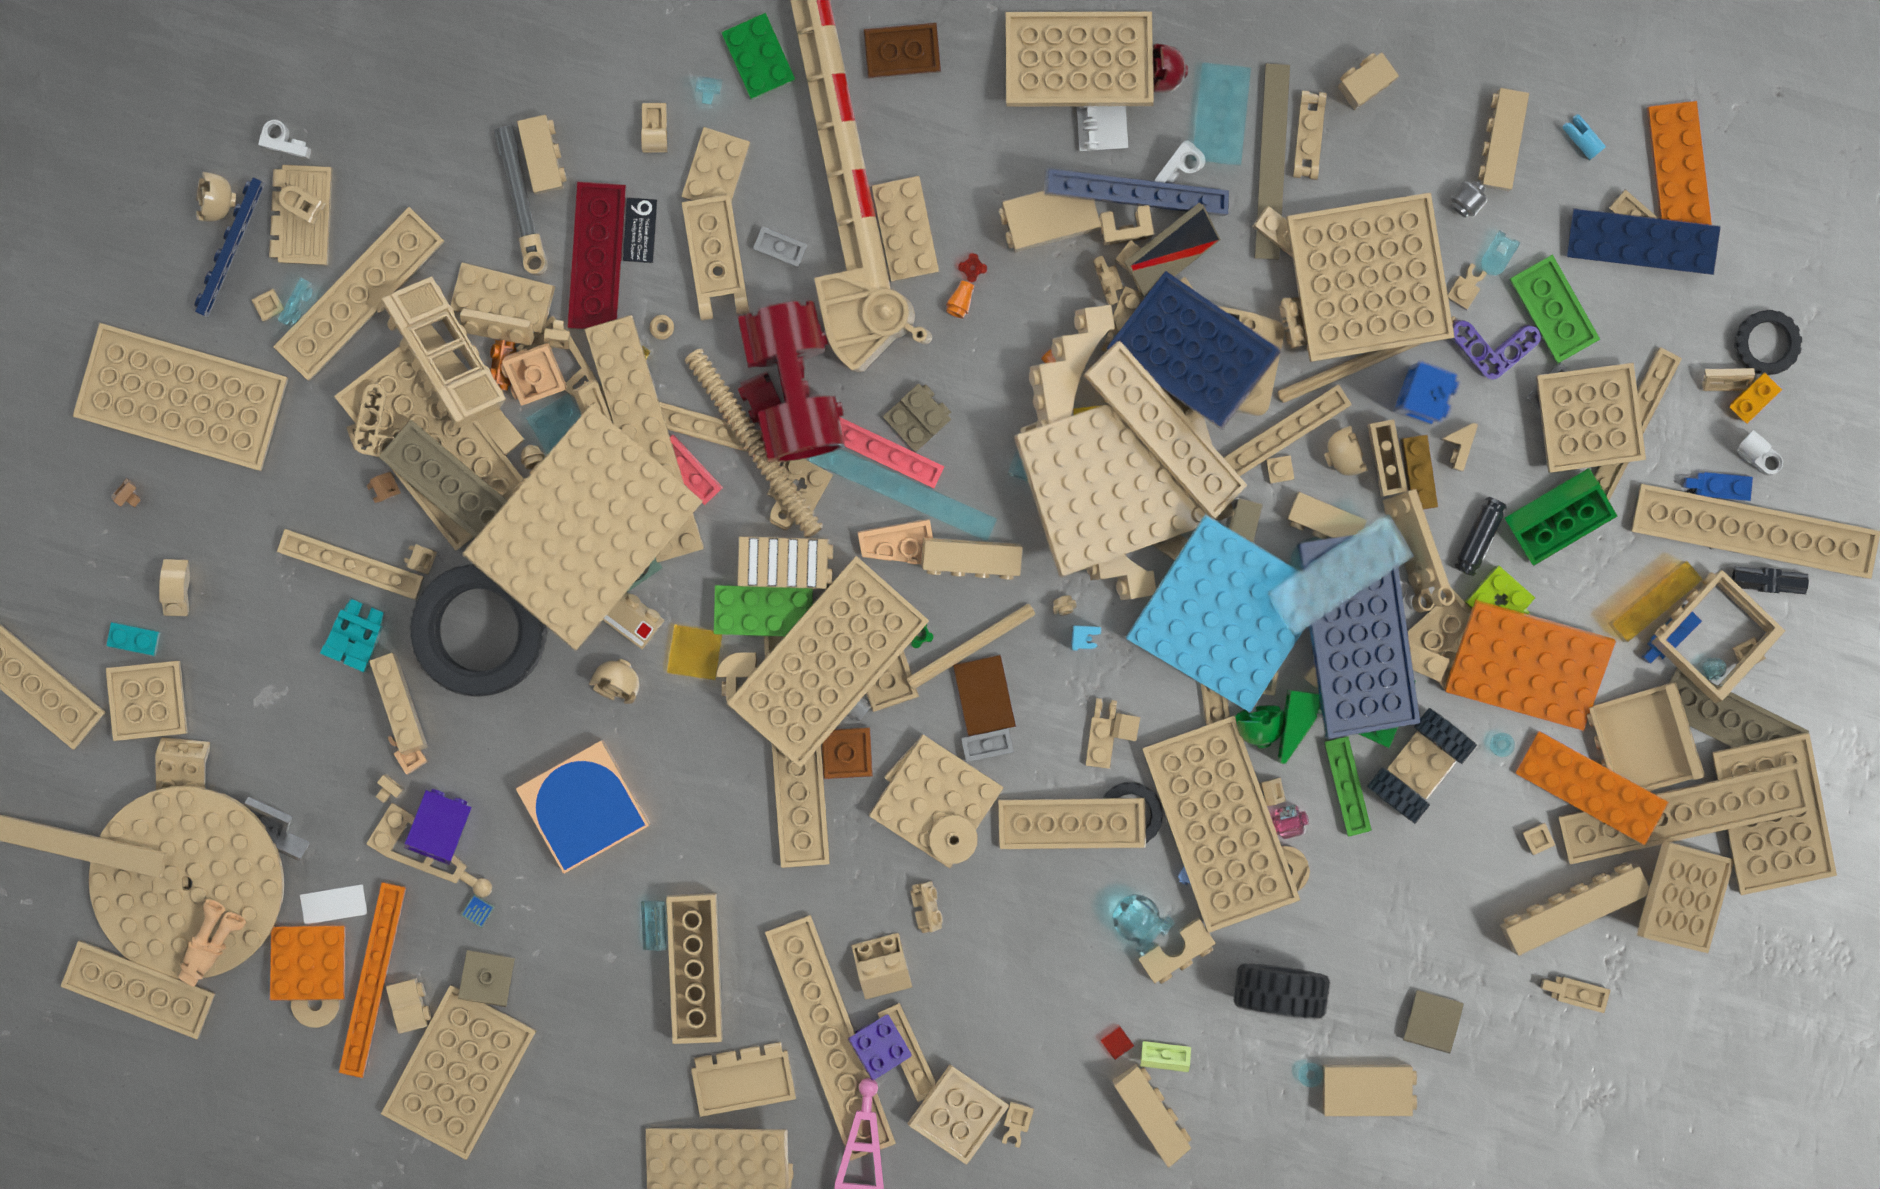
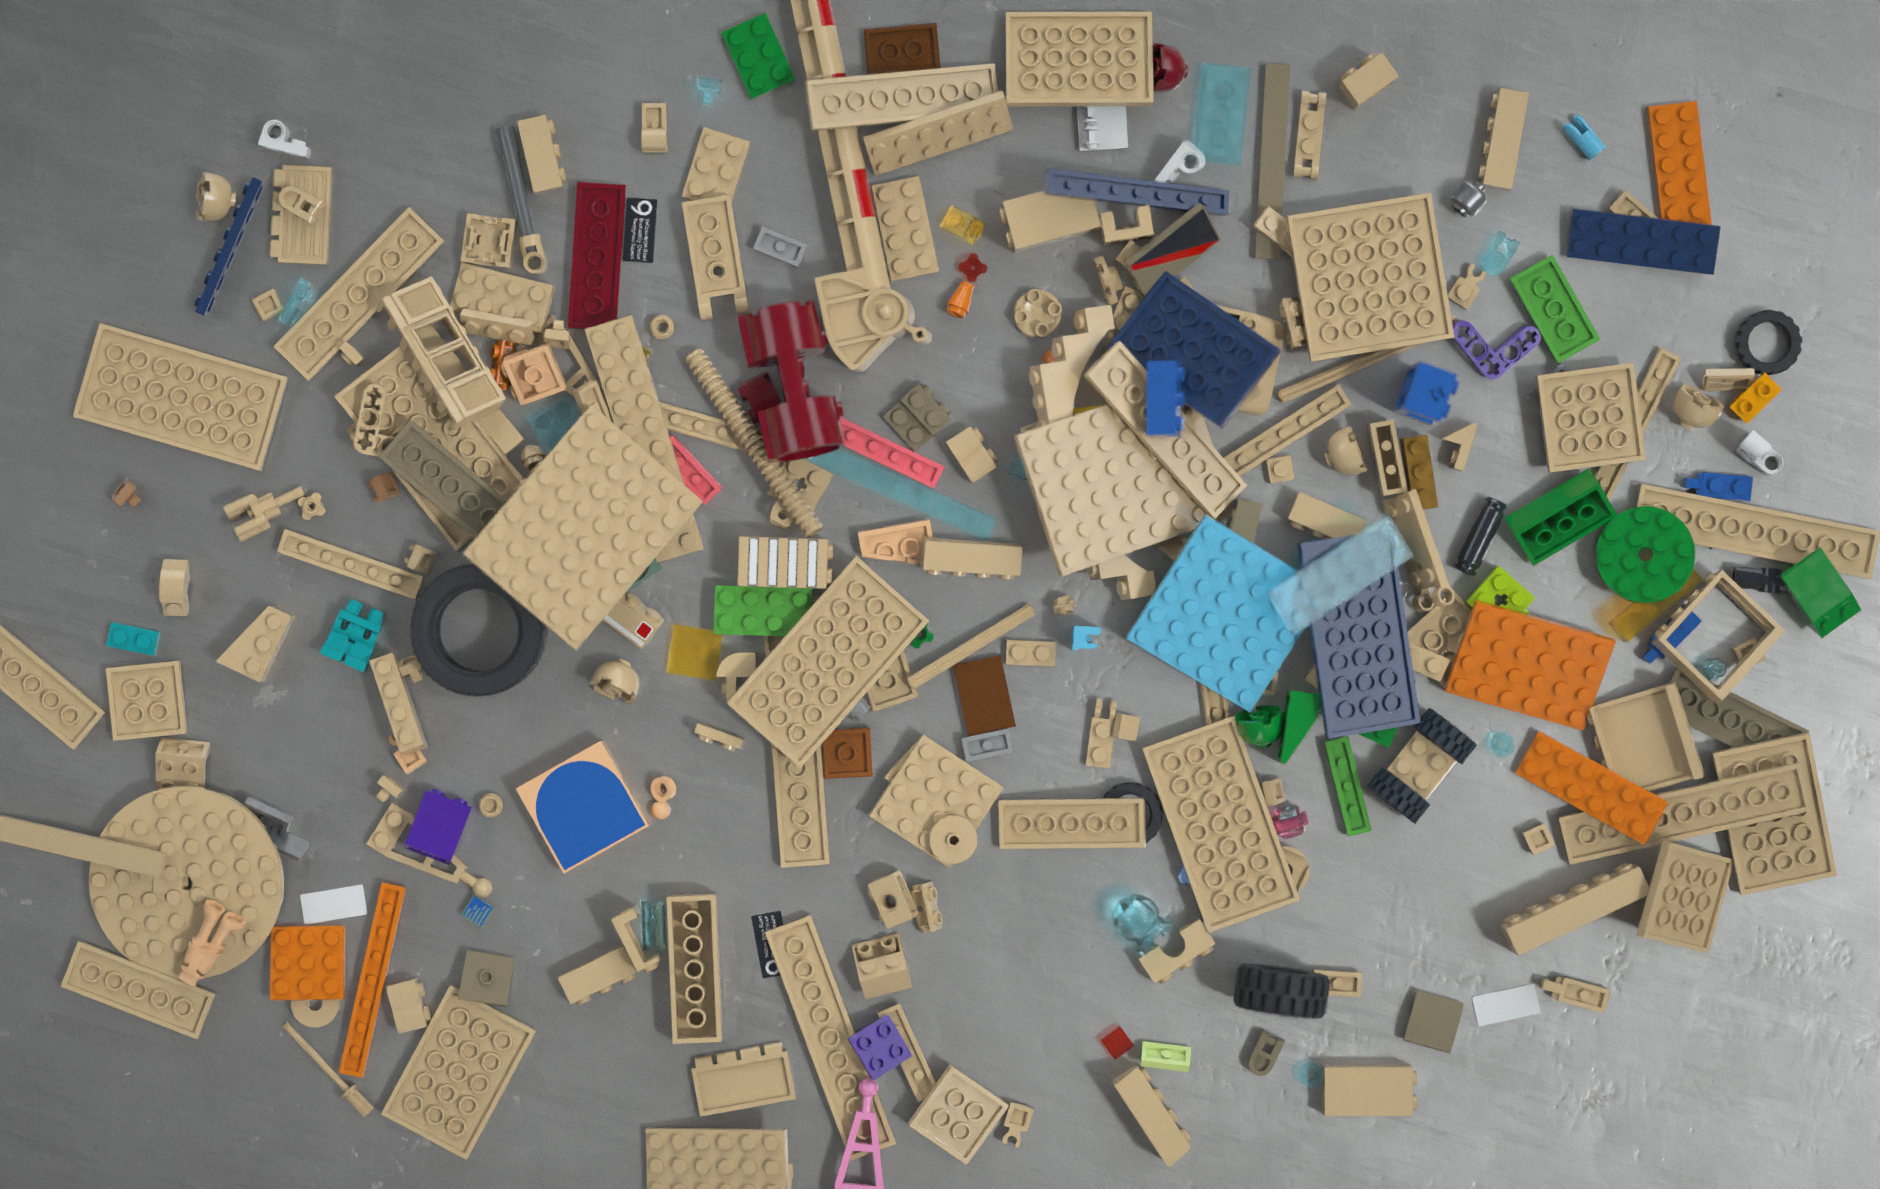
(259, 510): none -> tan plant
(259, 644): none -> tan wedge
(318, 508): none -> tan plate
(350, 354): none -> tan plate
(350, 1094): none -> tan piece
(412, 667): none -> tan tile
(490, 805): none -> tan plate
(493, 236): none -> tan brick
(597, 975): none -> tan brick
(630, 942): none -> tan panel
(661, 809): none -> light nougat plate
(709, 733): none -> tan plate
(761, 924): none -> black sticker
(893, 885): none -> tan brick
(894, 96): none -> tan plate
(938, 133): none -> tan plate
(963, 225): none -> clear yellow bracket
(971, 453): none -> tan brick
(1030, 653): none -> tan plate
(1037, 313): none -> tan dish
(1165, 398): none -> blue brick
(1261, 1061): none -> dark tan plate
(1343, 982): none -> tan plate
(1506, 1005): none -> white sticker
(1645, 580): none -> green plate
(1695, 408): none -> tan cylinder
(1820, 593): none -> green slope

